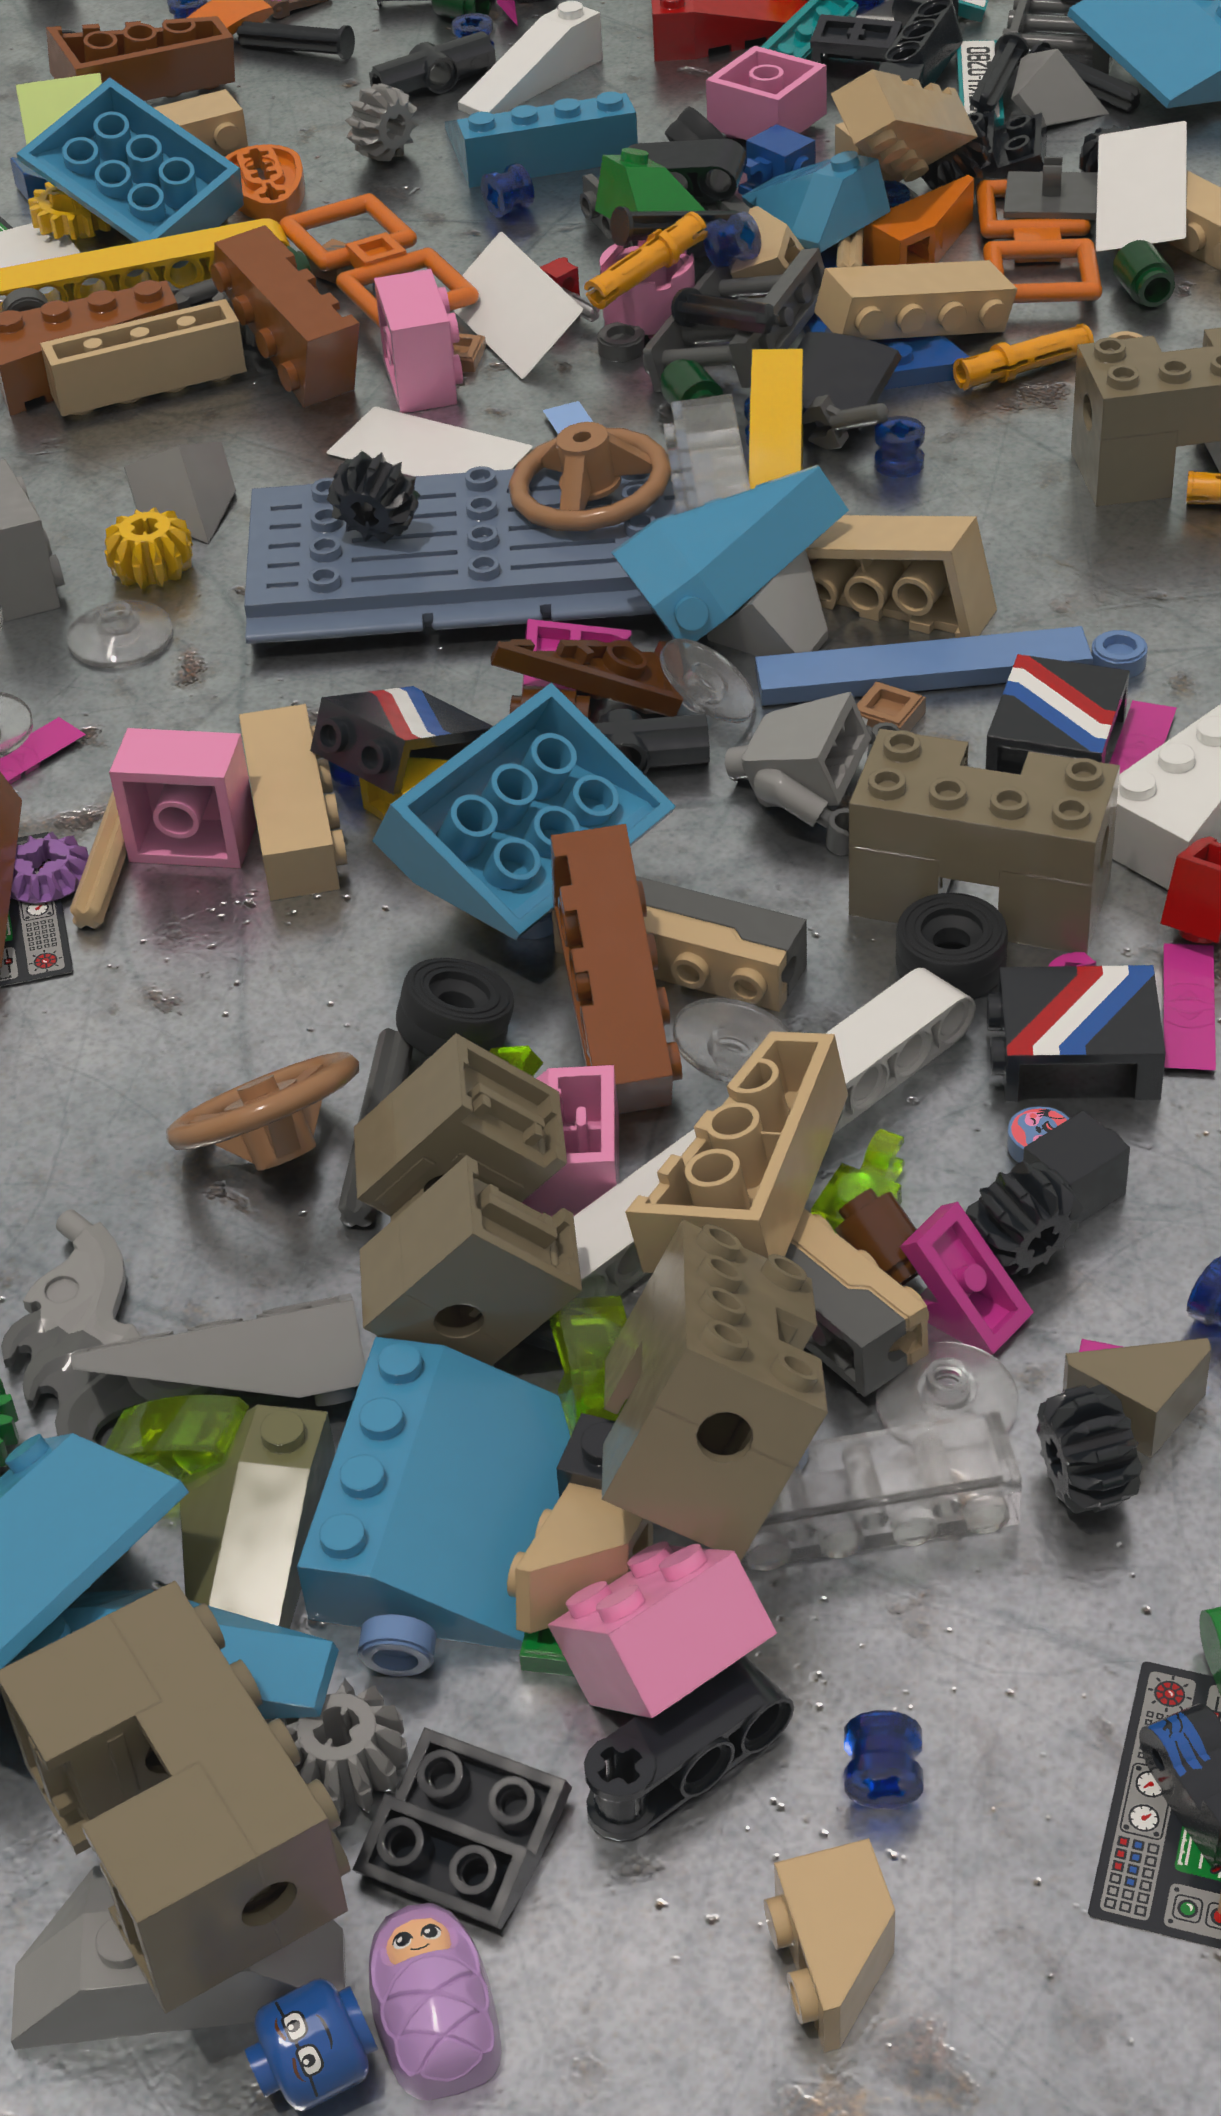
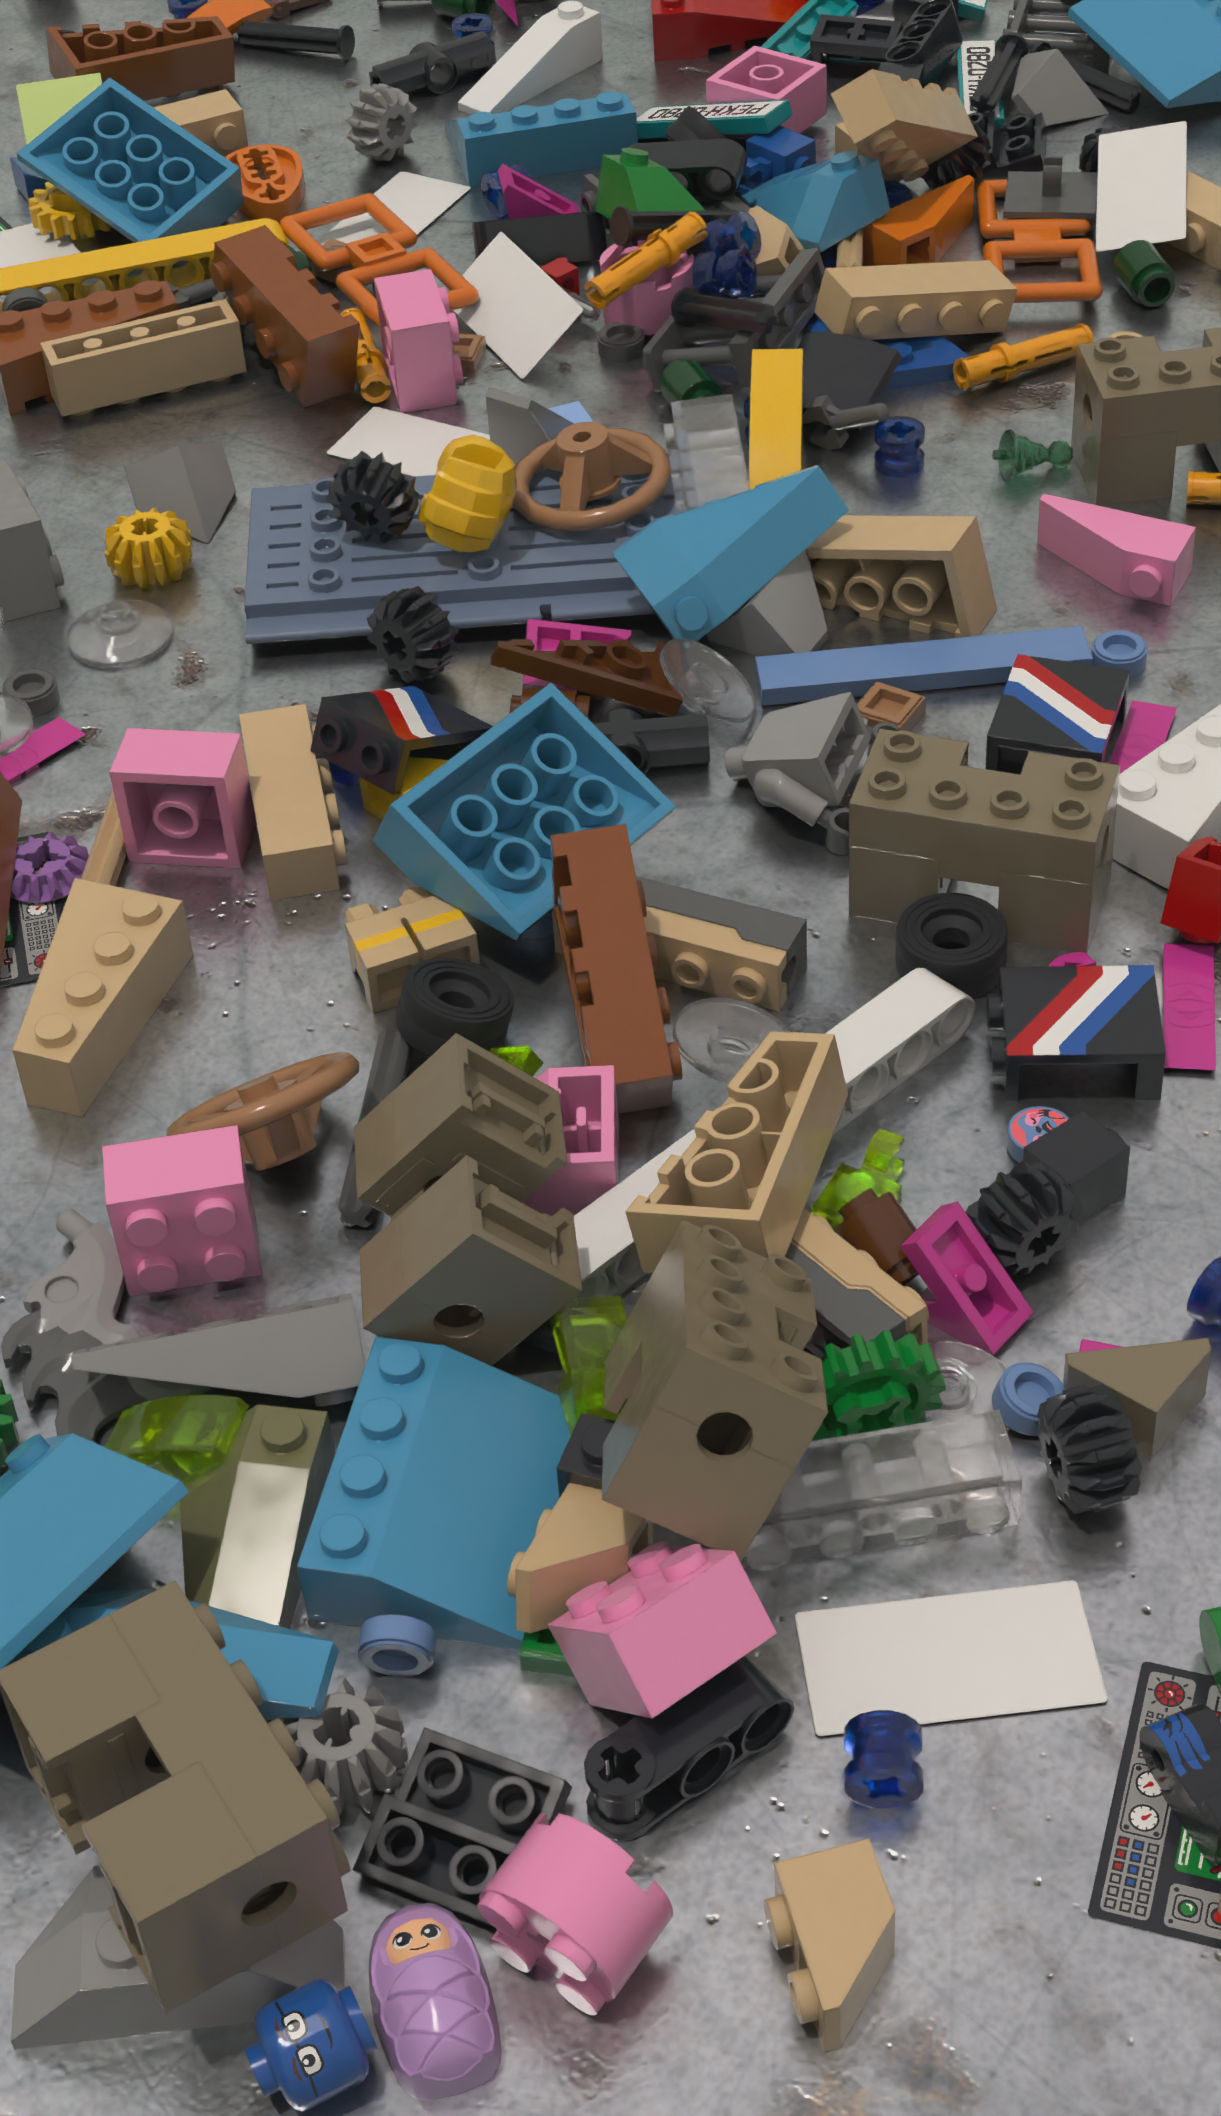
(36, 688): none -> dark grey tile
(97, 991): none -> tan wedge
(181, 1210): none -> bright pink brick
(371, 362): none -> light orange pin
(394, 940): none -> tan hips
(408, 195): none -> white sticker
(412, 634): none -> black gear
(469, 494): none -> yellow piece
(520, 423): none -> light grey slope
(528, 198): none -> dark pink slope
(548, 237): none -> black beam
(573, 1910): none -> bright pink brick
(725, 274): none -> clear blue wheel
(728, 118): none -> tile
(878, 1385): none -> green gear
(951, 1656): none -> white sticker
(1020, 454): none -> clear green piece
(1021, 1393): none -> medium blue tile
(1119, 548): none -> bright pink slope

